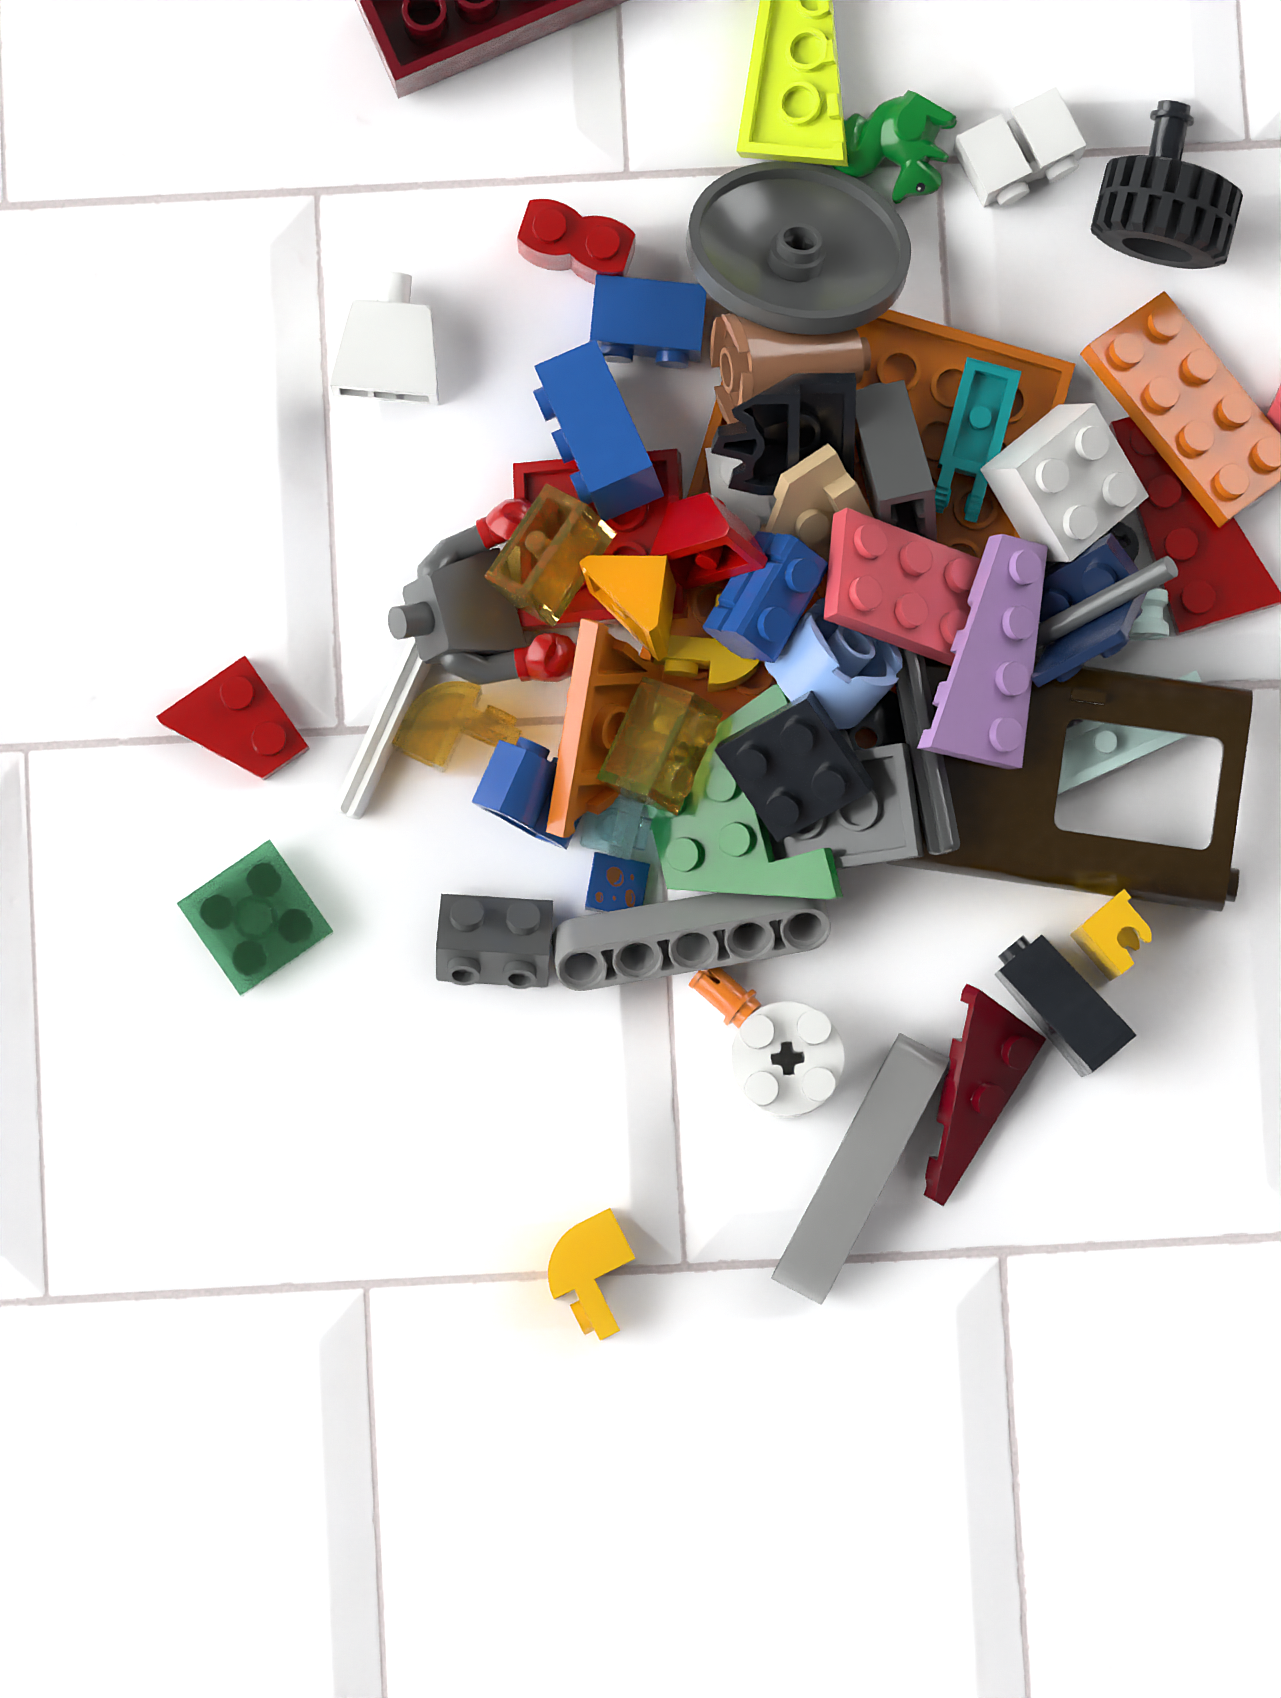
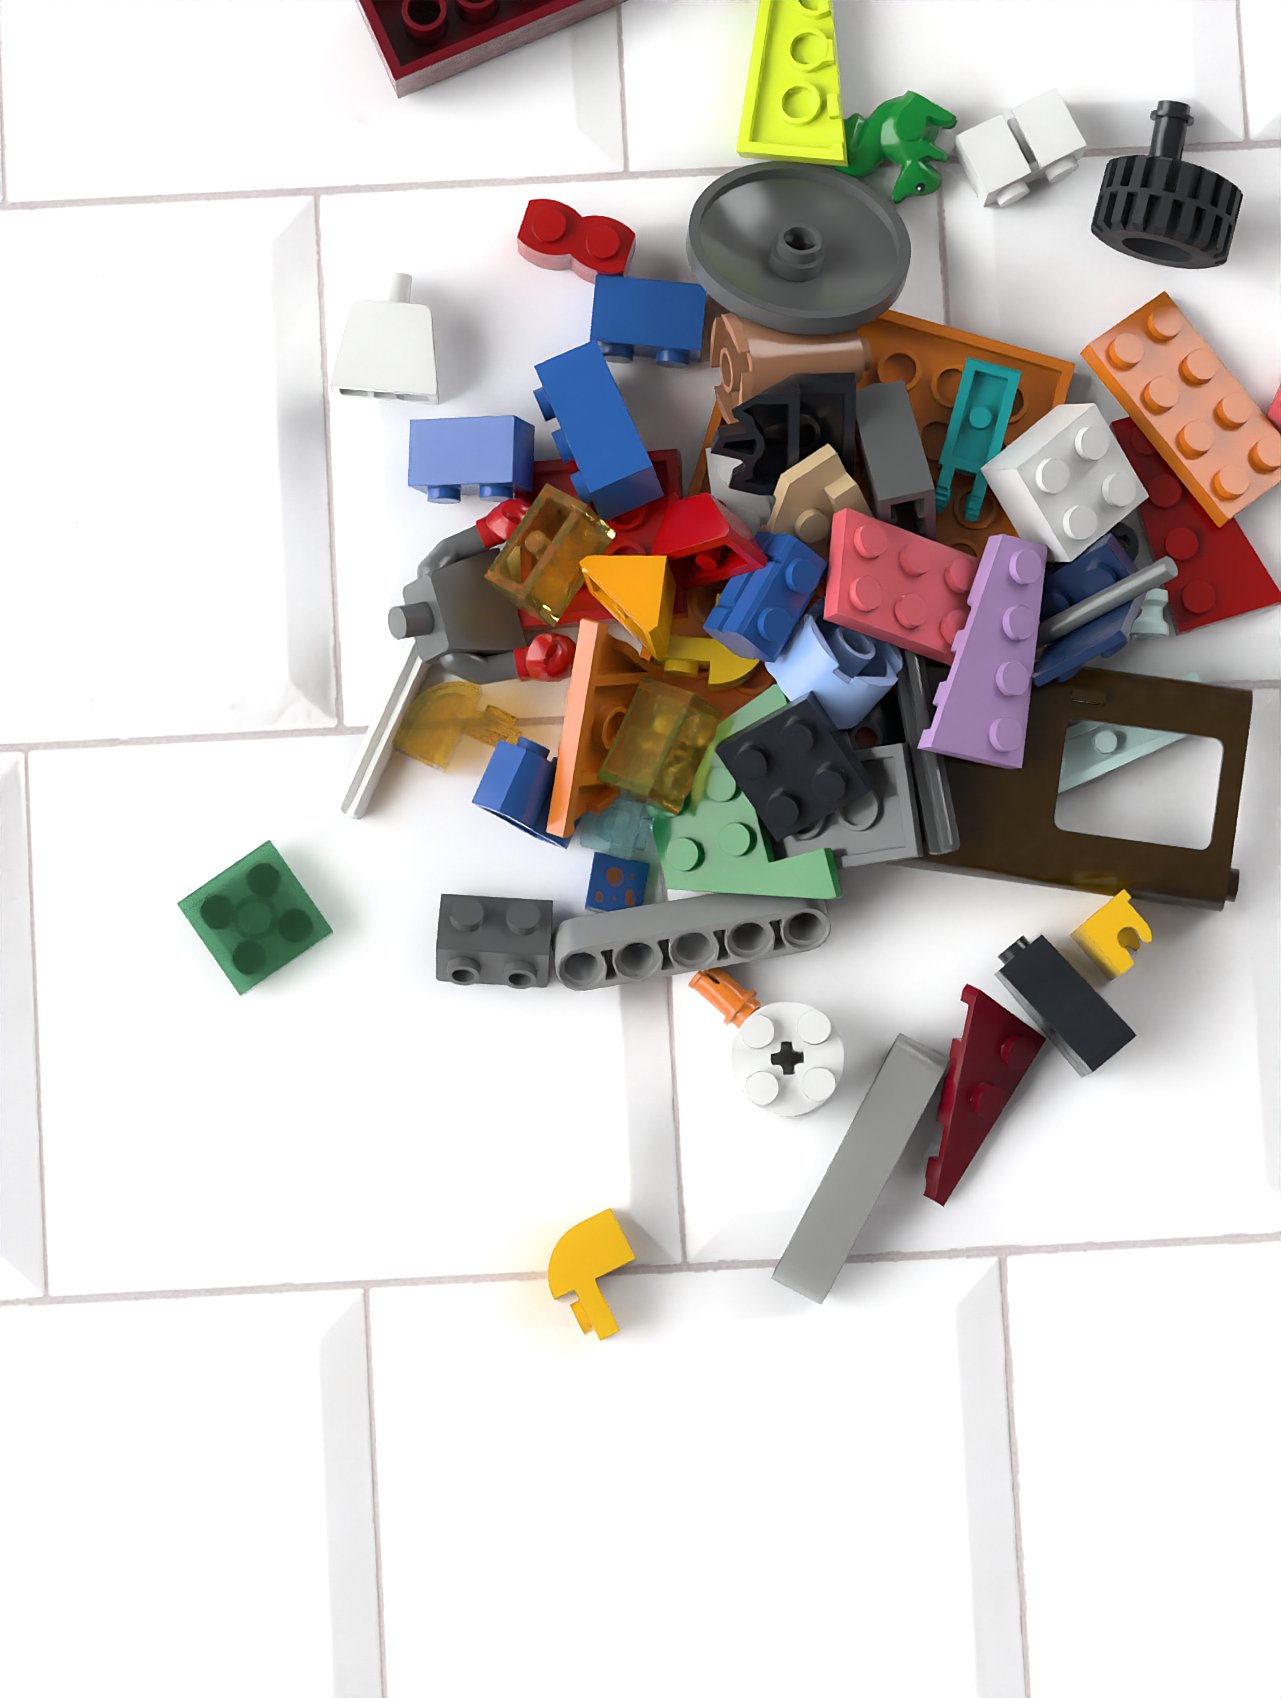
(237, 721): red wing -> none
(471, 457): none -> brick

